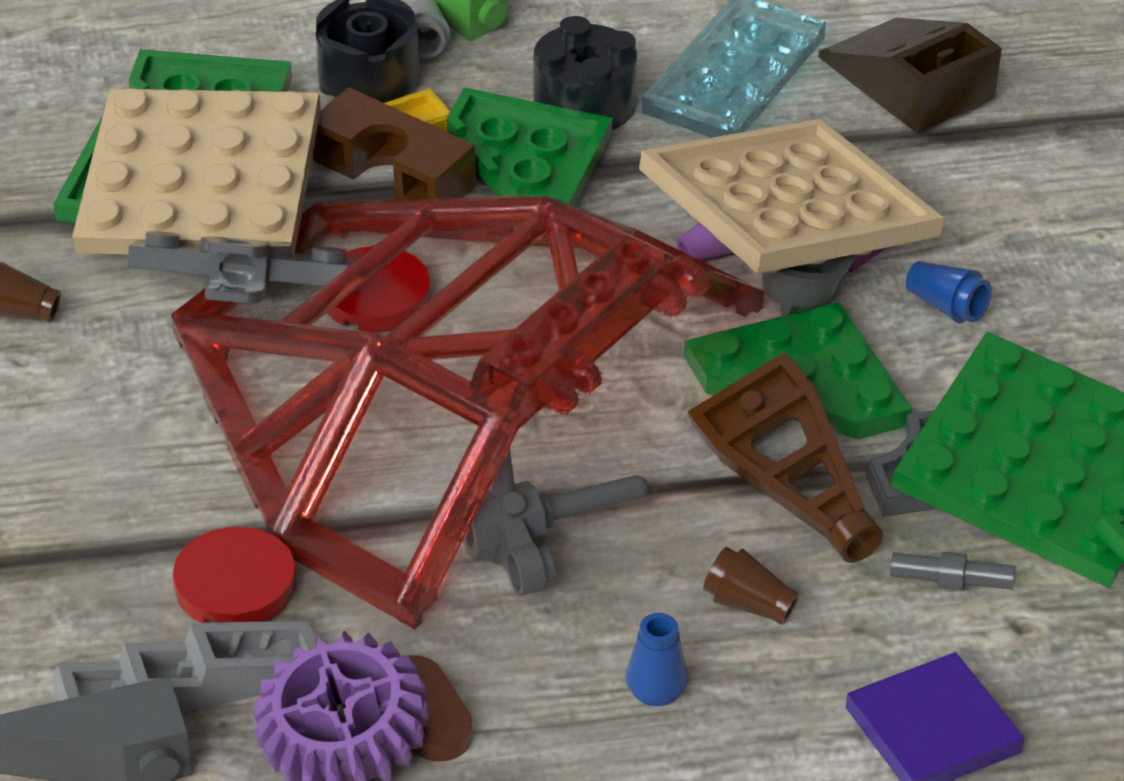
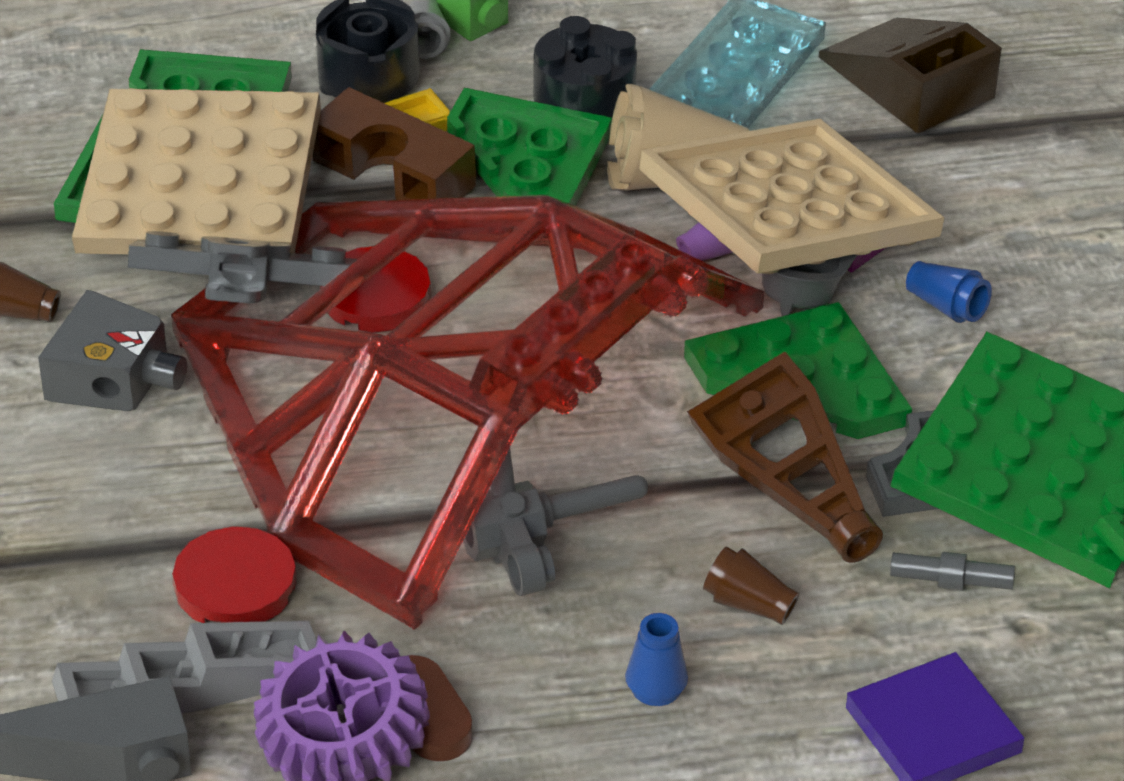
(108, 356): none -> dark grey torso
(651, 121): none -> tan cone

